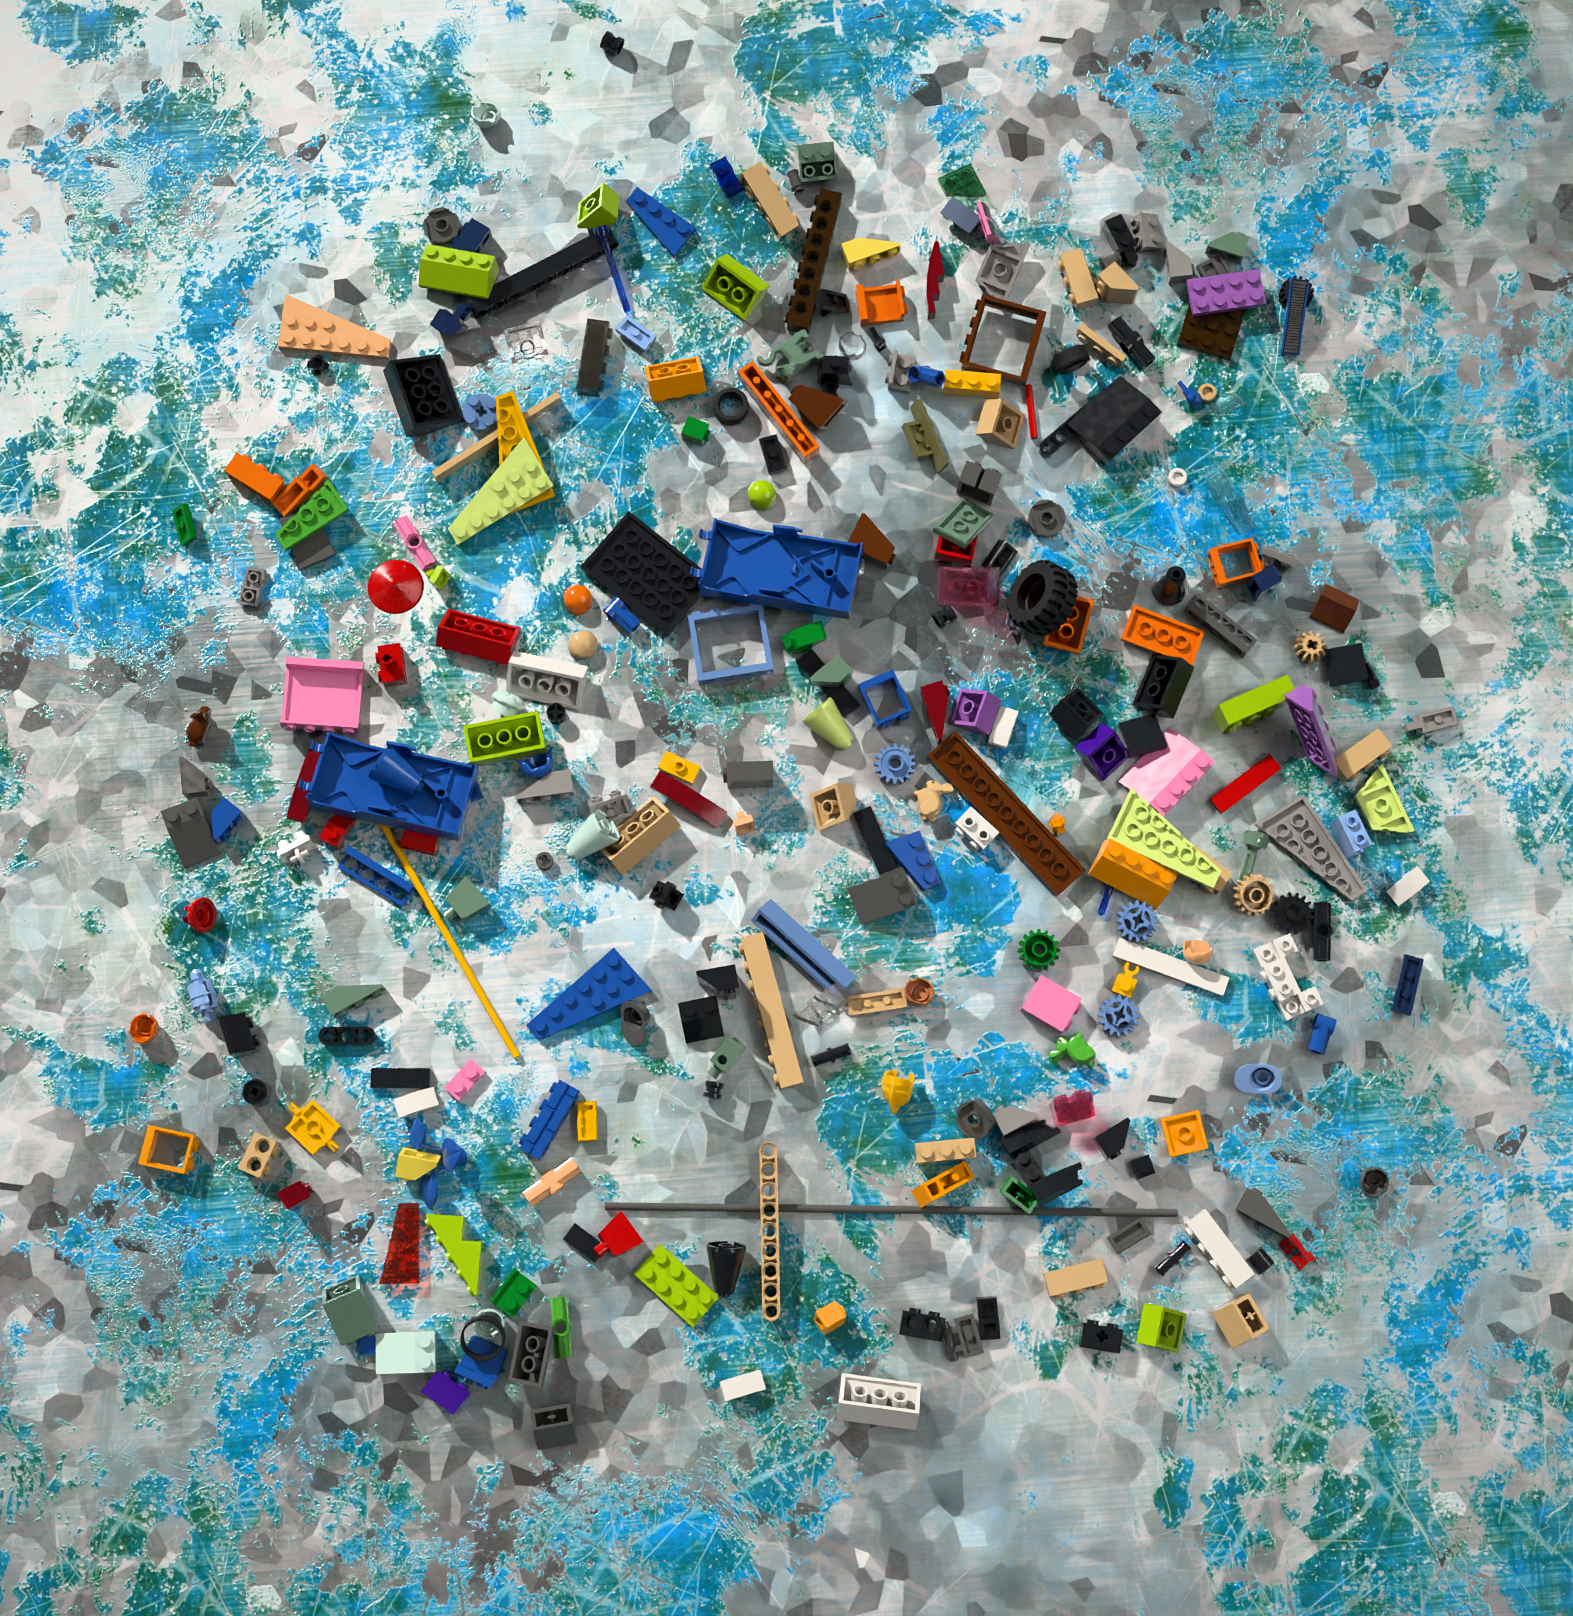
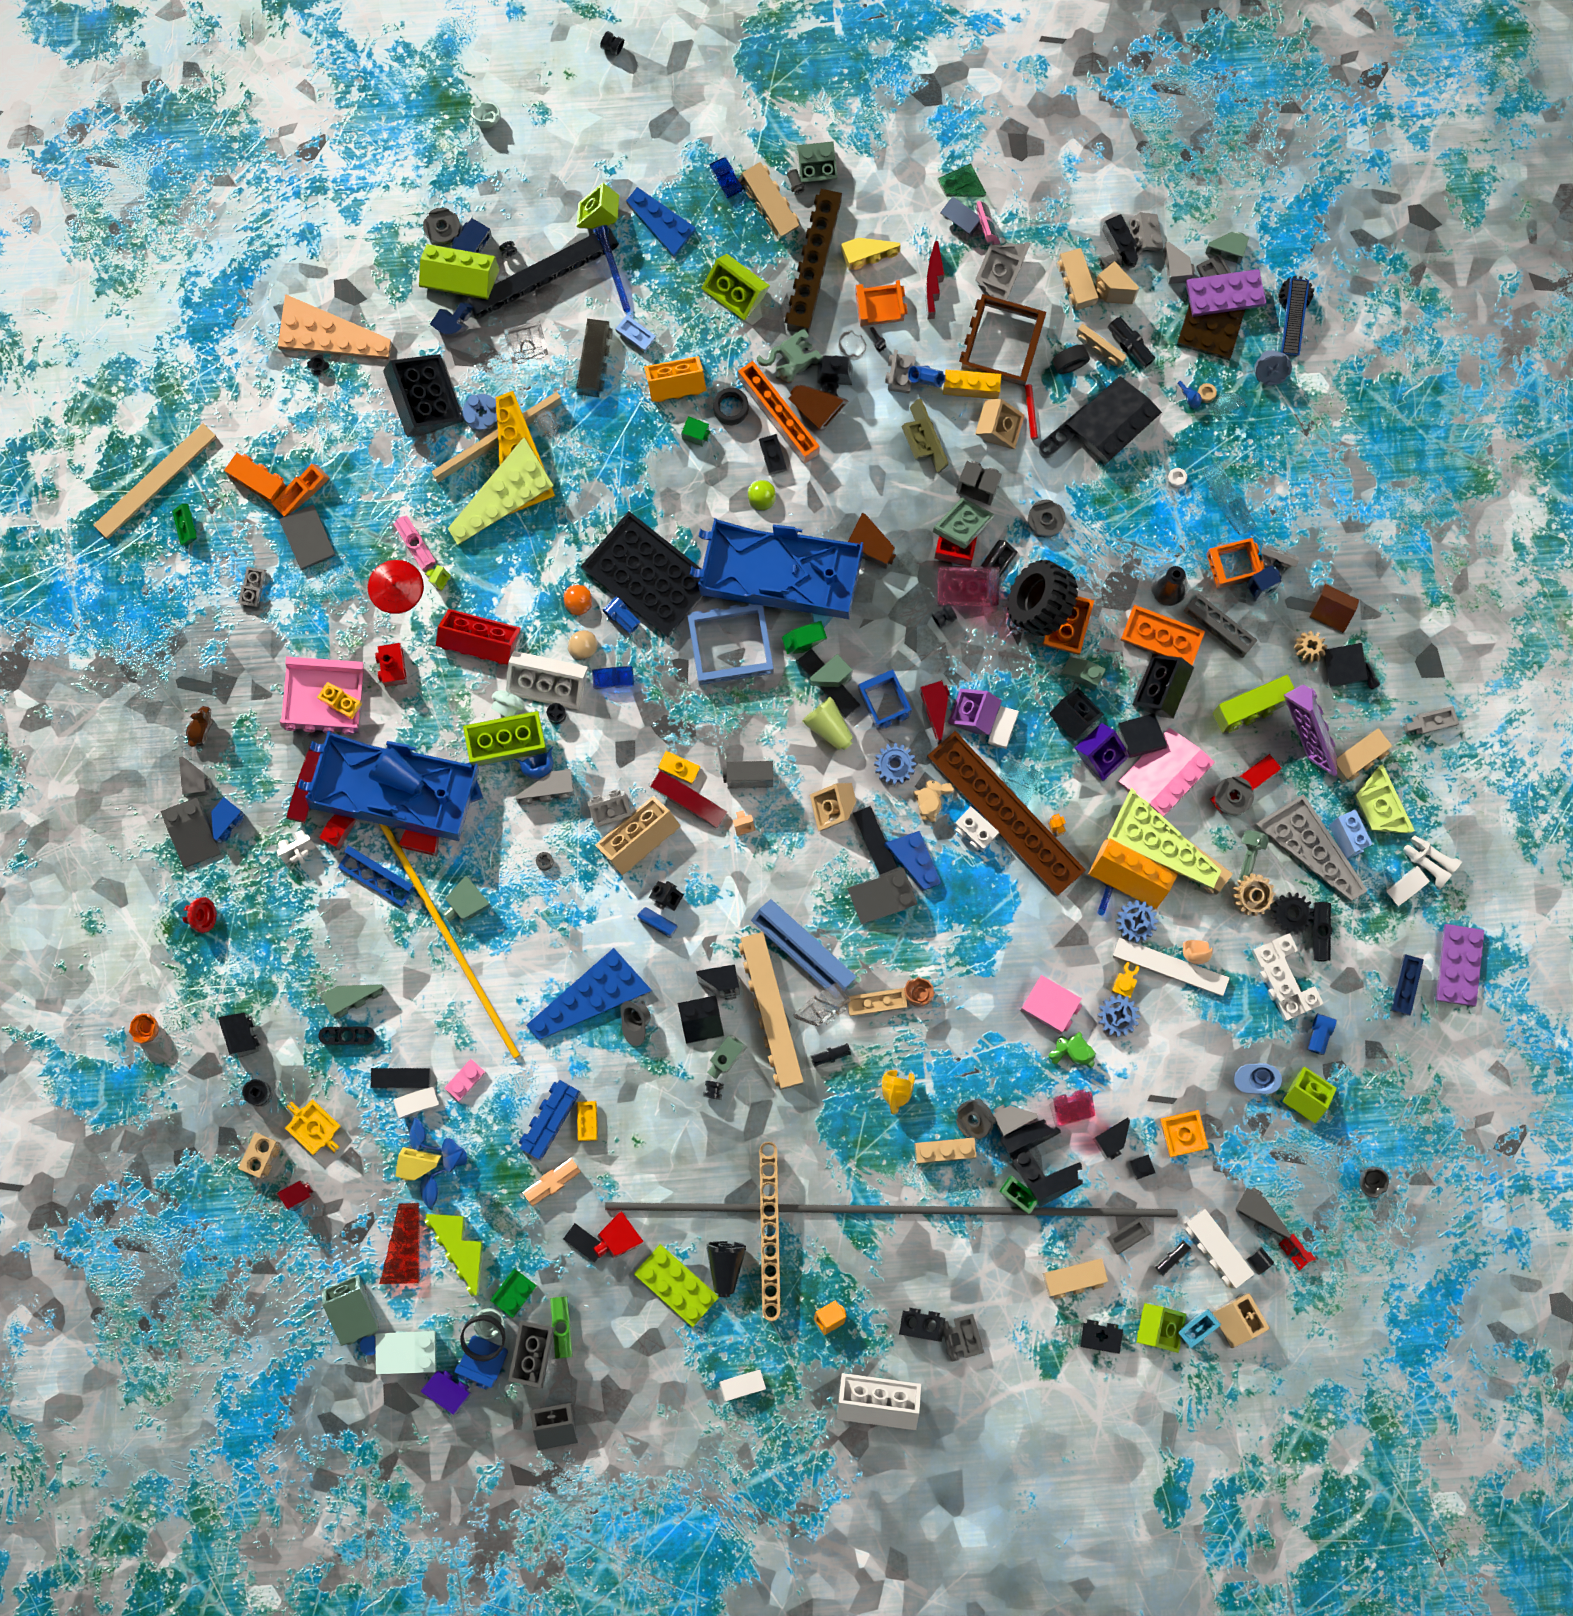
(150, 1144): light orange window -> none
(155, 481): none -> tan tile
(202, 996): light blue piece -> none
(313, 516): bright green wing -> none
(339, 700): none -> yellow slope
(508, 249): none -> black bush
(593, 836): light aqua cone -> none
(613, 677): none -> clear blue slope
(657, 922): none -> blue slope
(832, 302): black slope -> none
(942, 1184): light orange slope -> none
(988, 1318): black slope -> none
(1034, 959): green gear -> none
(1083, 672): none -> sand green slope
(1199, 1327): none -> medium azure slope
(1224, 801): none -> dark grey plate
(1272, 367): none -> sand blue tile
(1309, 1095): none -> lime slope
(1426, 849): none -> white piece
(1460, 965): none -> medium lavender plate

